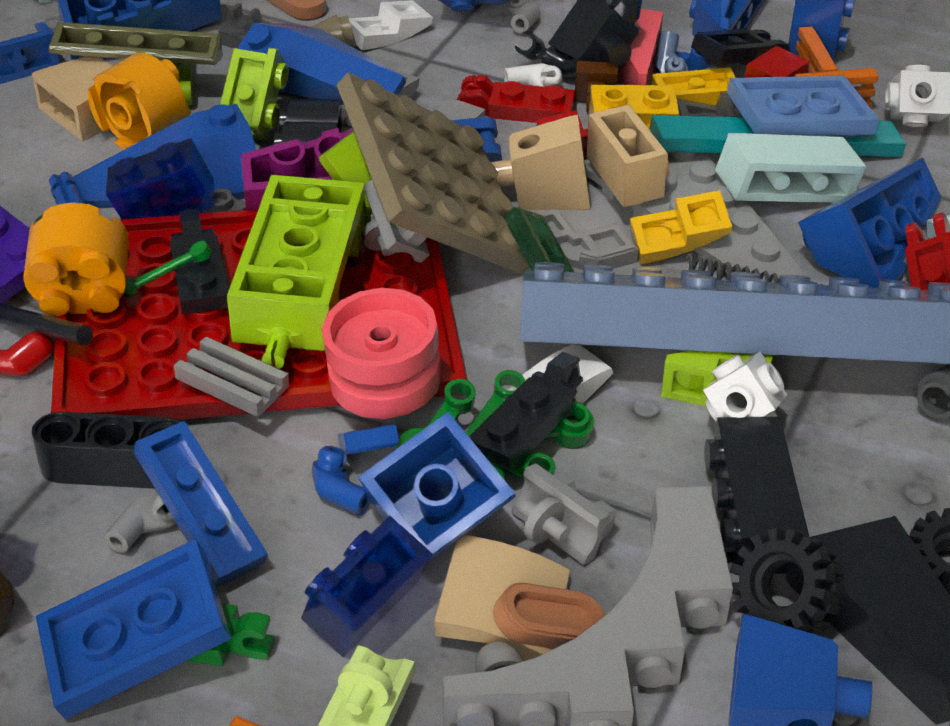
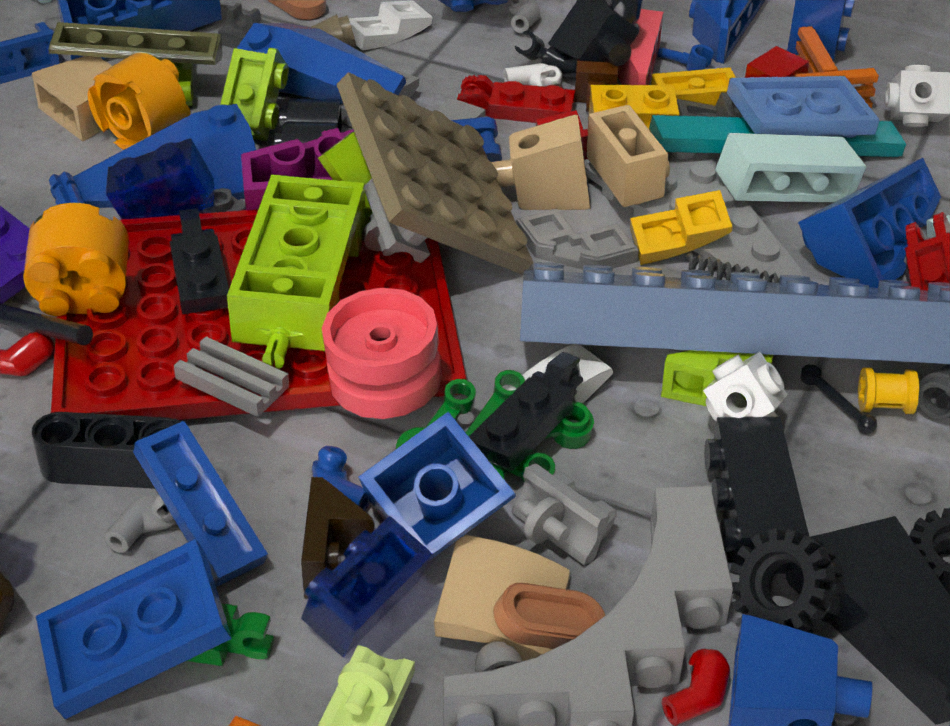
(199, 252): green hinge -> none
(330, 528): none -> dark brown slope
(368, 439): blue tile -> none
(535, 238): clear green tile -> none
(666, 57): sand blue arm -> none
(705, 691): none -> red arm
(734, 46): black hinge -> none
(812, 376): none -> black hinge
(888, 390): none -> yellow bush

